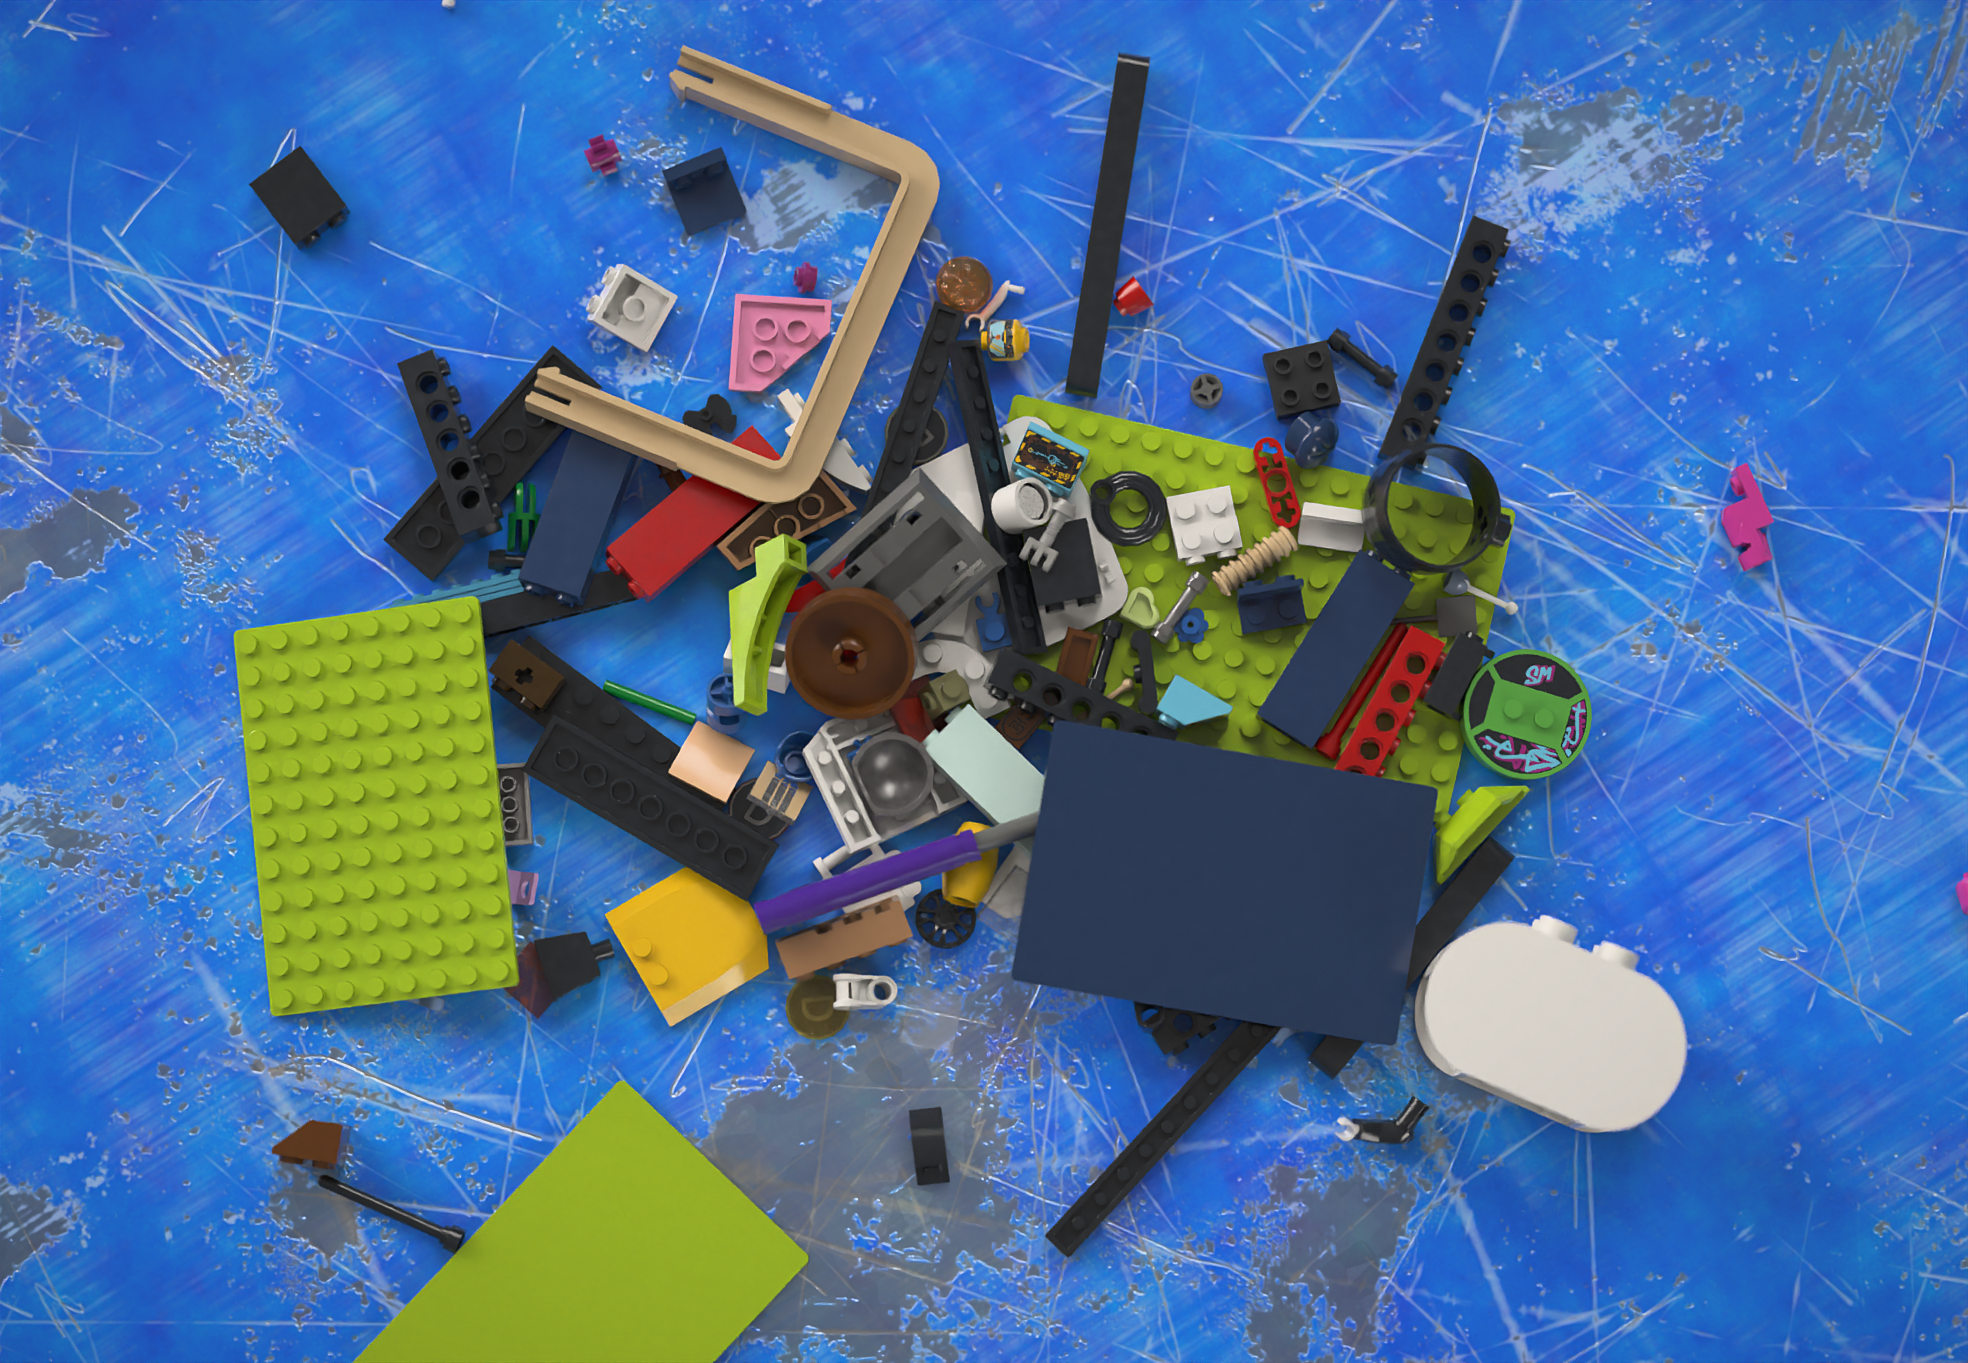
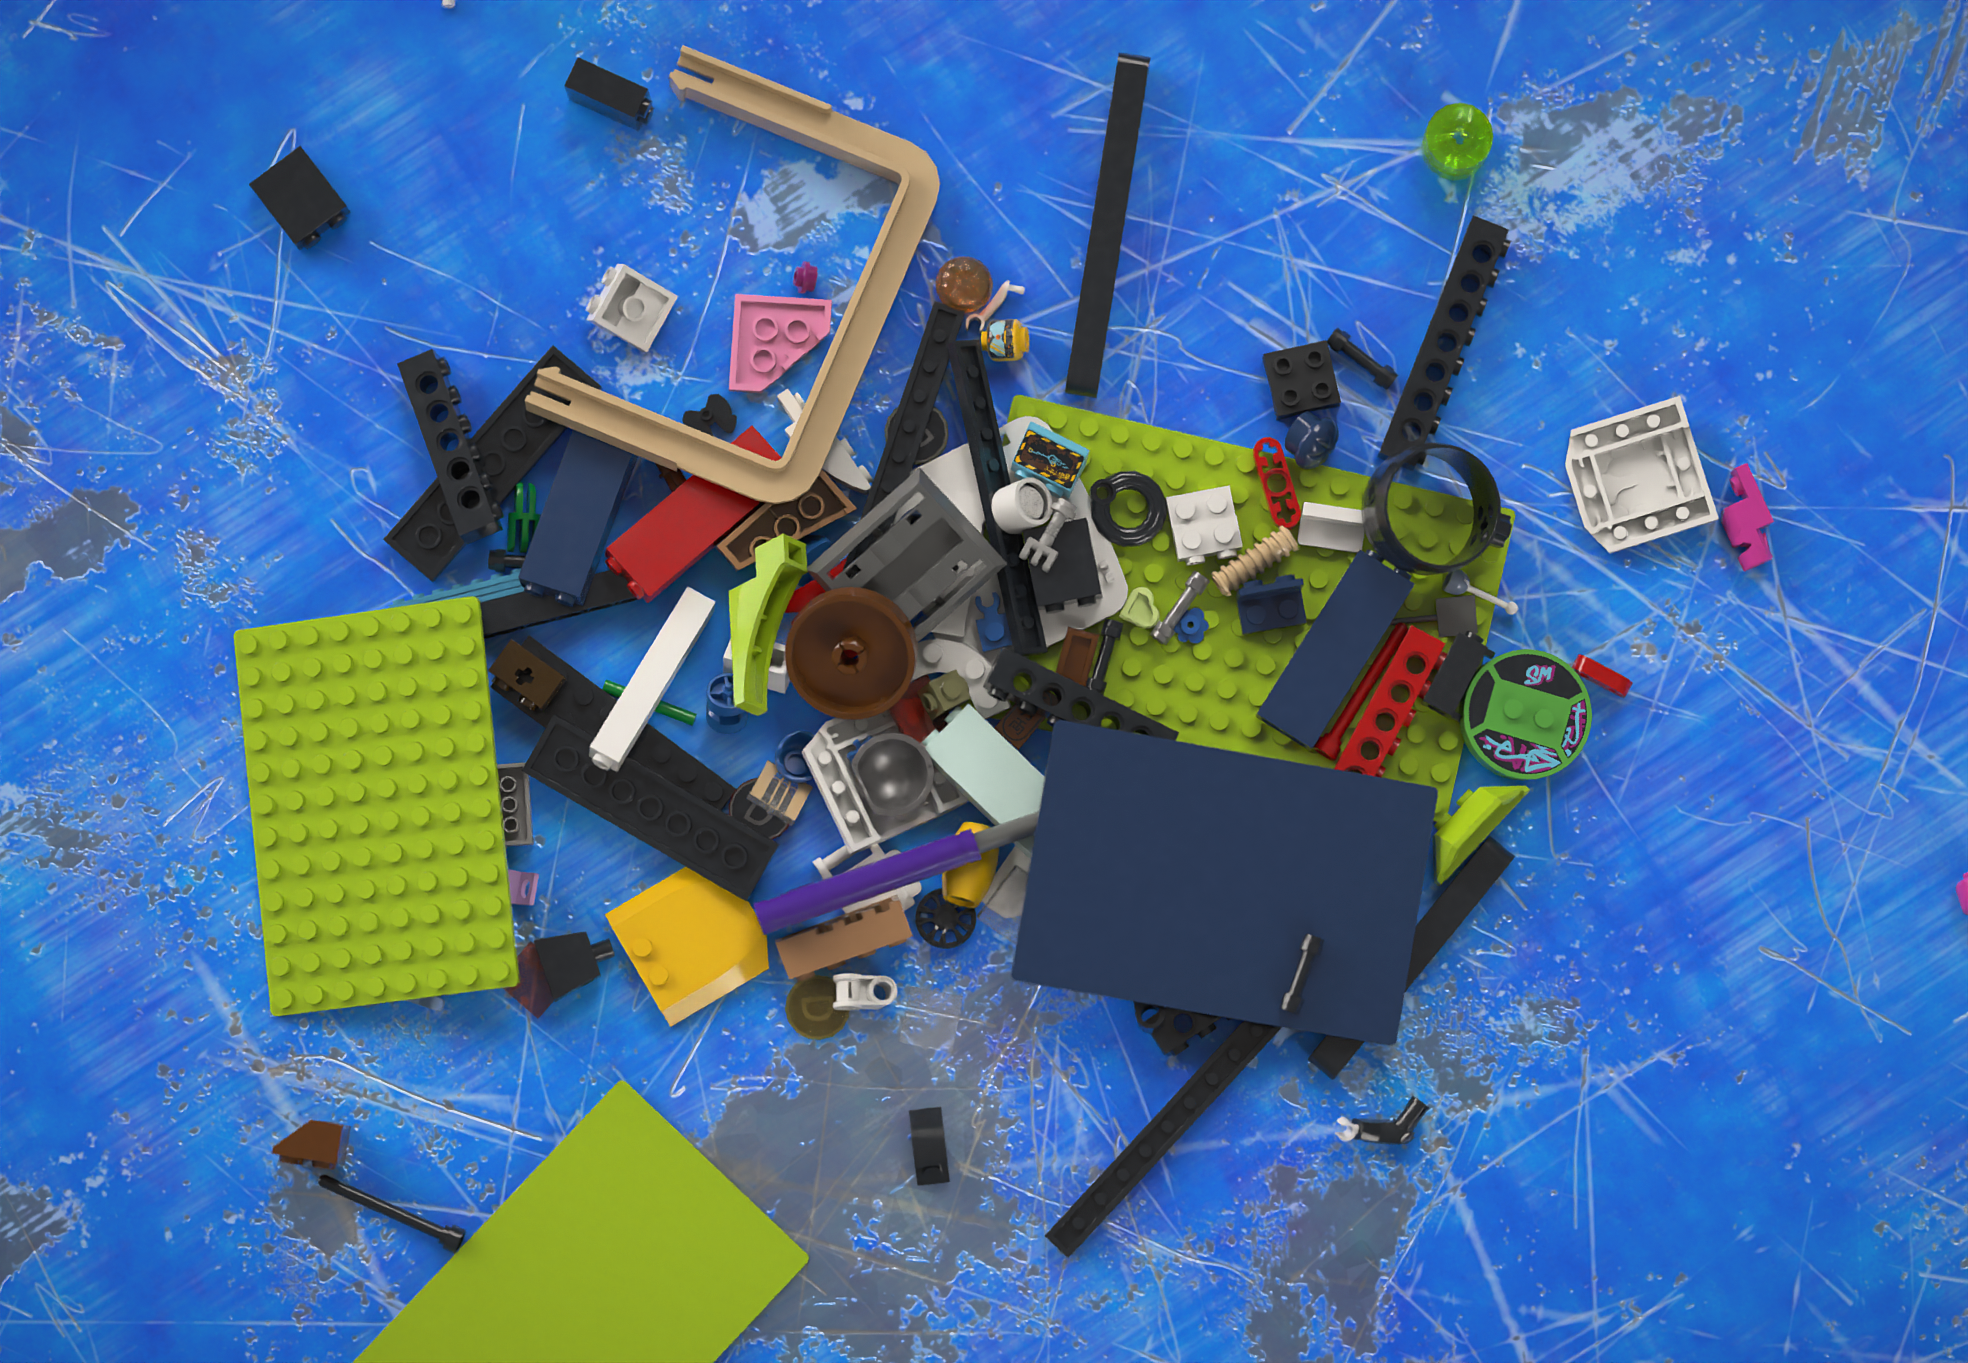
(602, 155): magenta gear -> none
(609, 94): none -> black brick
(651, 680): none -> white brick
(704, 191): dark blue bracket -> none
(711, 762): light nougat slope -> none
(1127, 685): tan hinge -> none
(1132, 298): red hat -> none
(1144, 672): black plate -> none
(1189, 706): medium azure slope -> none
(1204, 385): dark grey wheel -> none
(1292, 1001): none -> black bar
(1441, 150): none -> clear neon green wheel
(1551, 1025): white brick -> none
(1602, 676): none -> red beam
(1639, 476): none -> white wedge

